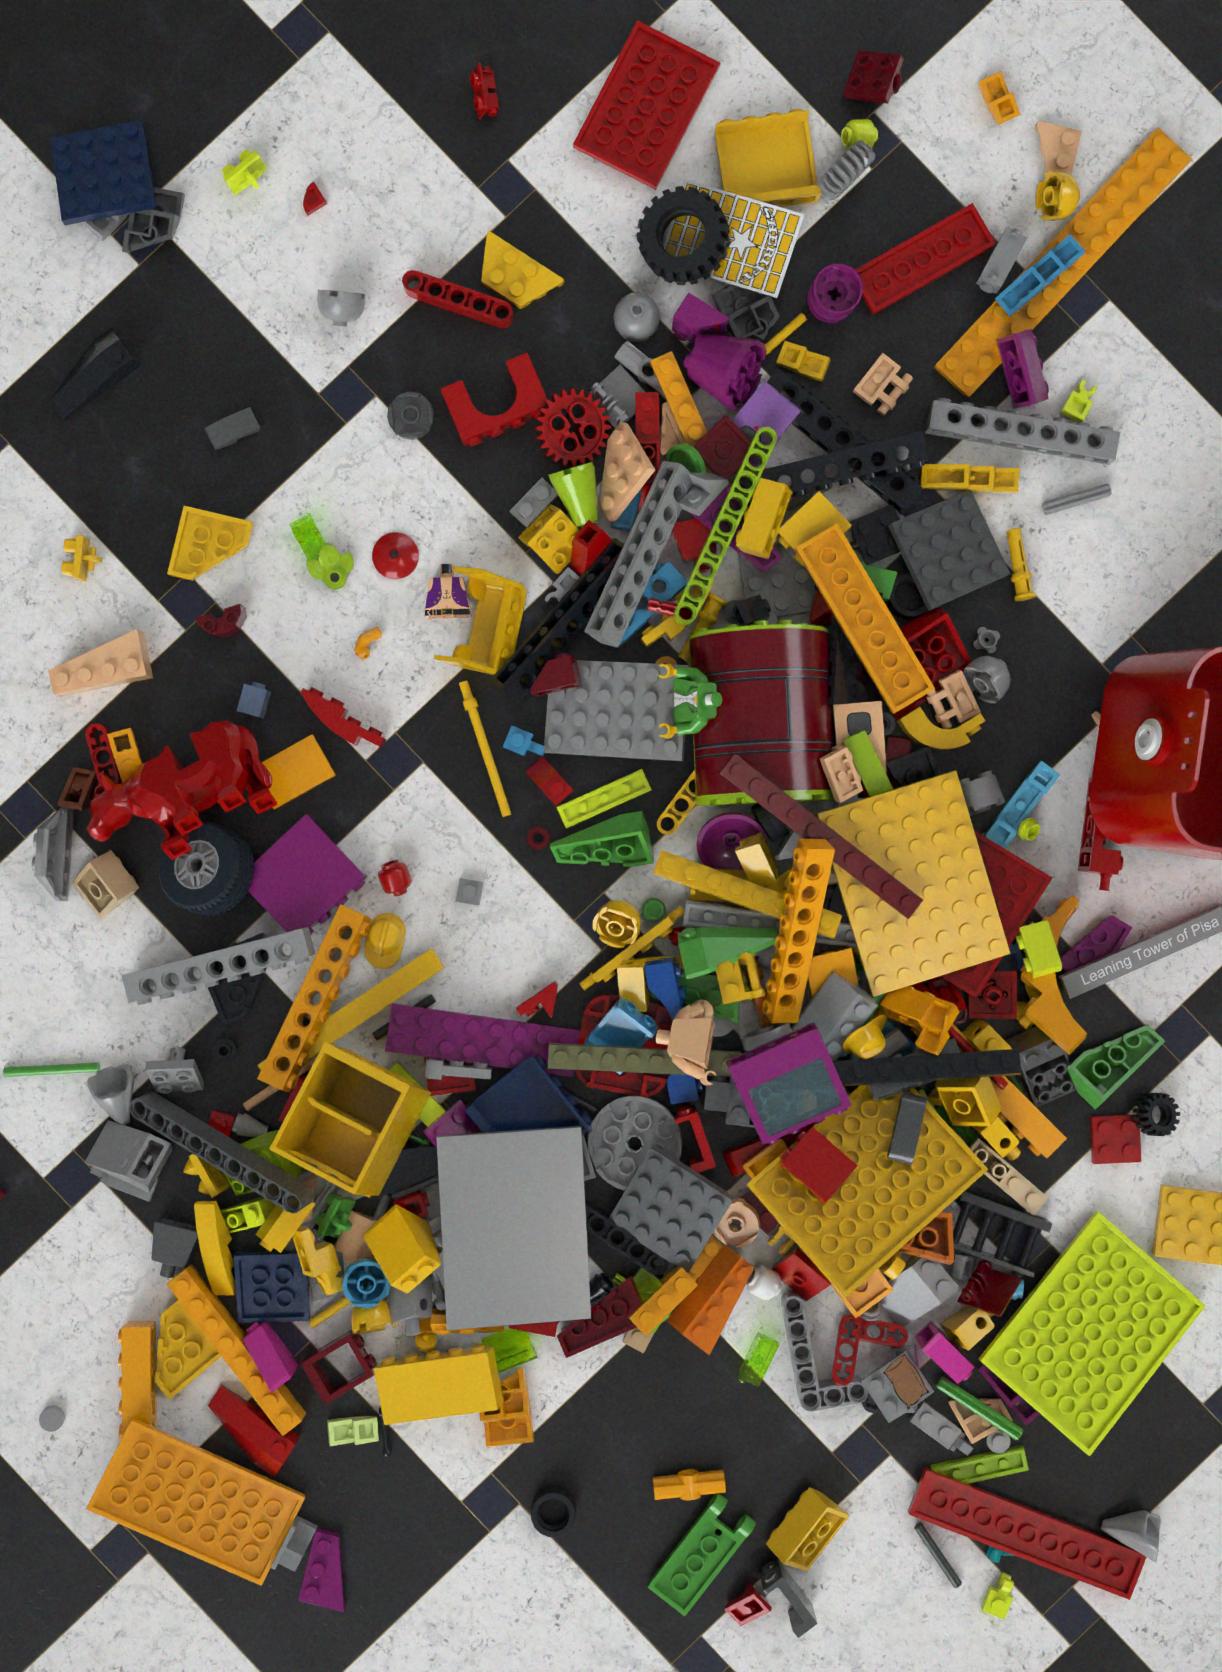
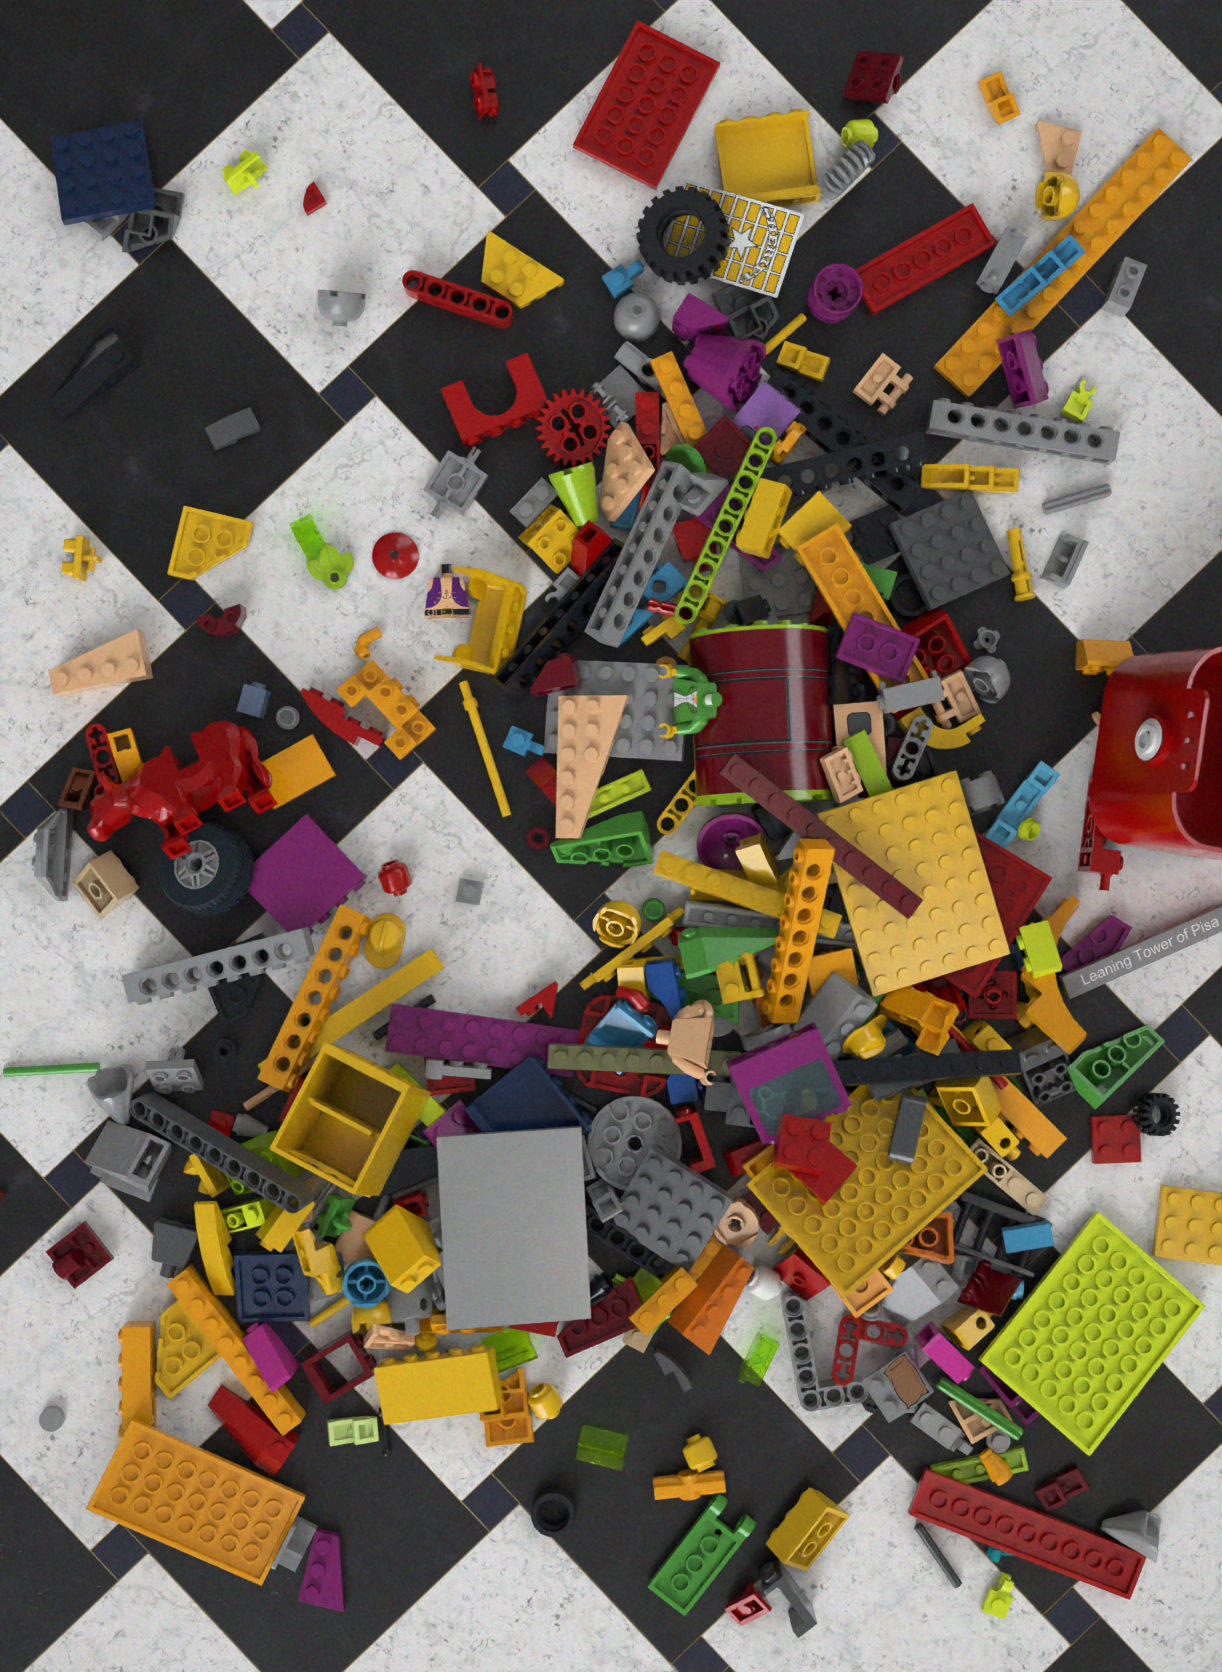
(79, 1255): none -> dark red plate
(287, 717): none -> light grey plate
(388, 1338): none -> light nougat wing
(393, 703): none -> light orange bracket
(410, 415): dark grey tile -> none
(455, 483): none -> light grey plate
(545, 1400): none -> yellow head
(583, 748): none -> light nougat wing
(601, 1447): none -> clear neon green panel
(604, 1199): none -> light grey slope
(620, 280): none -> dark azure plate
(634, 996): none -> red arm
(670, 1364): none -> dark grey slope
(699, 1453): none -> yellow head
(783, 448): none -> light orange plate
(801, 1144): none -> red brick
(877, 648): none -> magenta tile
(910, 694): none -> light grey brick
(912, 729): none -> light grey beam
(996, 1467): none -> light orange cone
(1027, 1236): none -> dark azure tile
(1061, 1487): none -> dark red slope
(1064, 560): none -> light grey hinge
(1101, 655): none -> light orange slope
(1124, 286): none -> light grey brick

